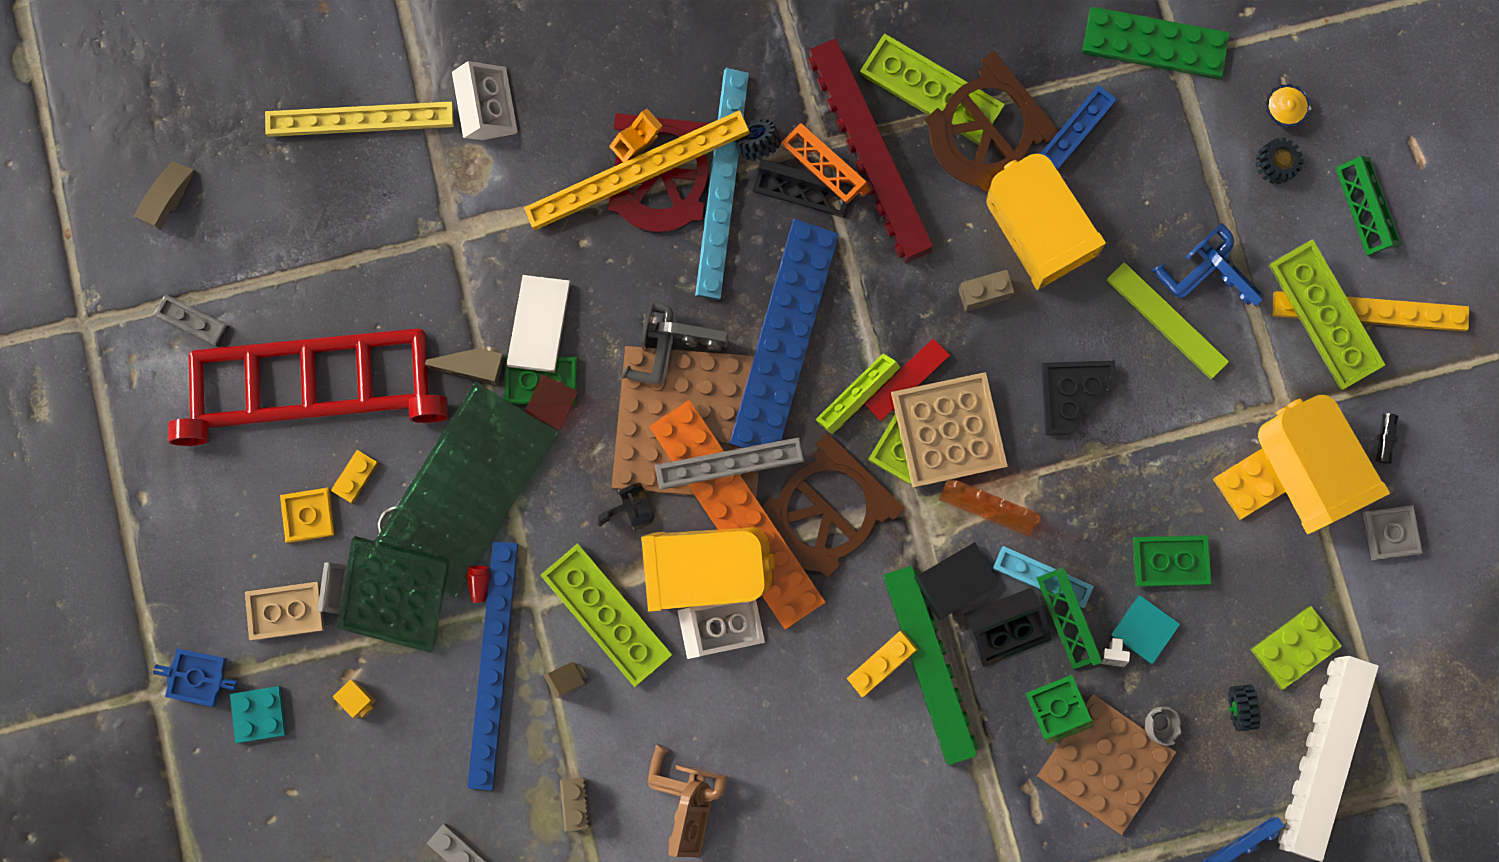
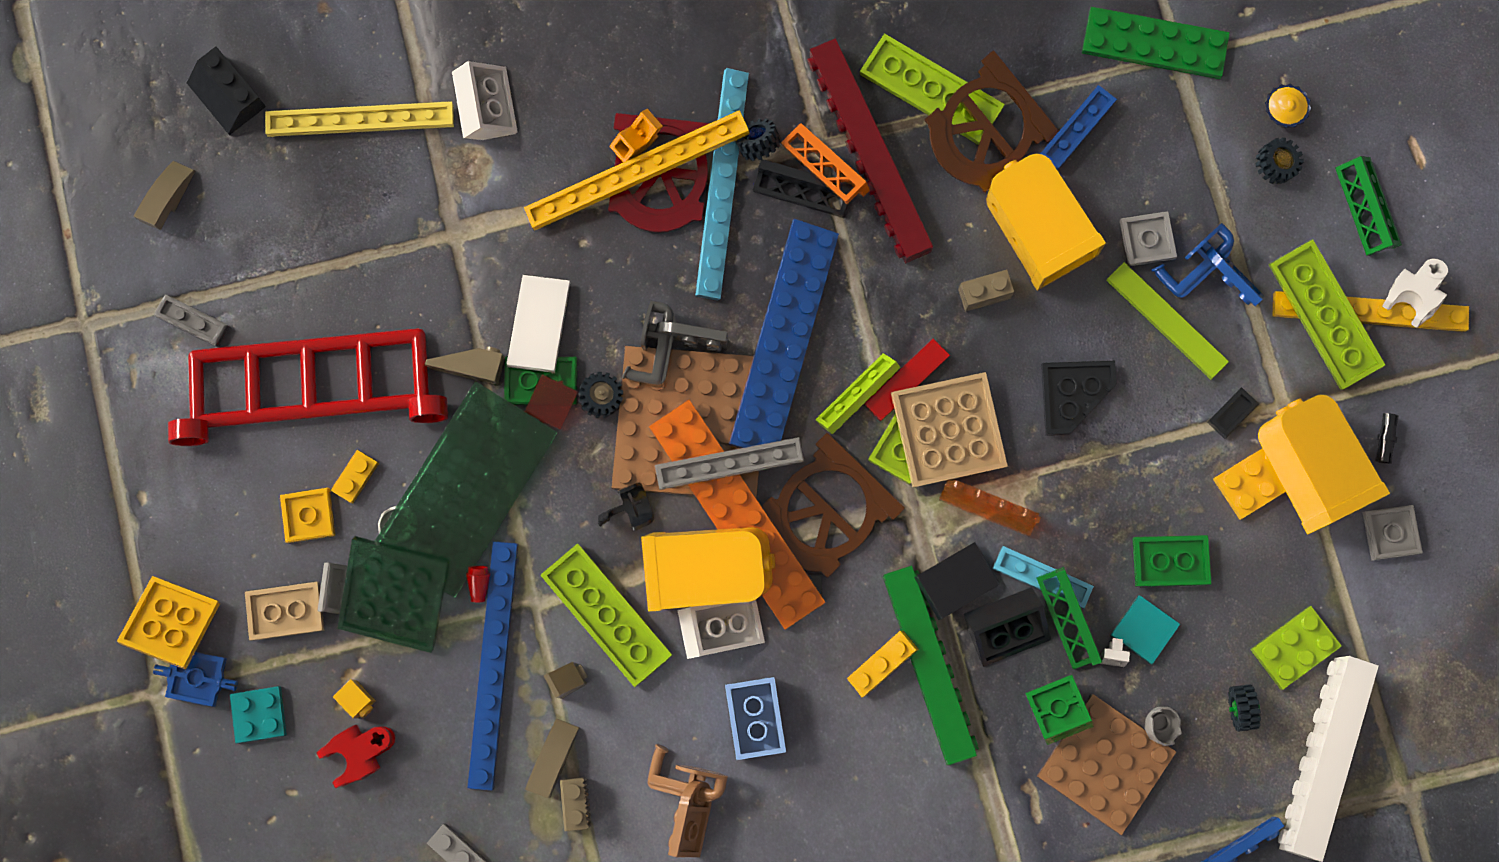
(168, 622): none -> yellow plate
(224, 91): none -> black slope
(359, 751): none -> red piece
(552, 758): none -> dark tan slope
(600, 394): none -> black wheel
(755, 718): none -> light blue brick
(1148, 238): none -> light grey plate
(1233, 413): none -> black tile
(1420, 290): none -> white piece

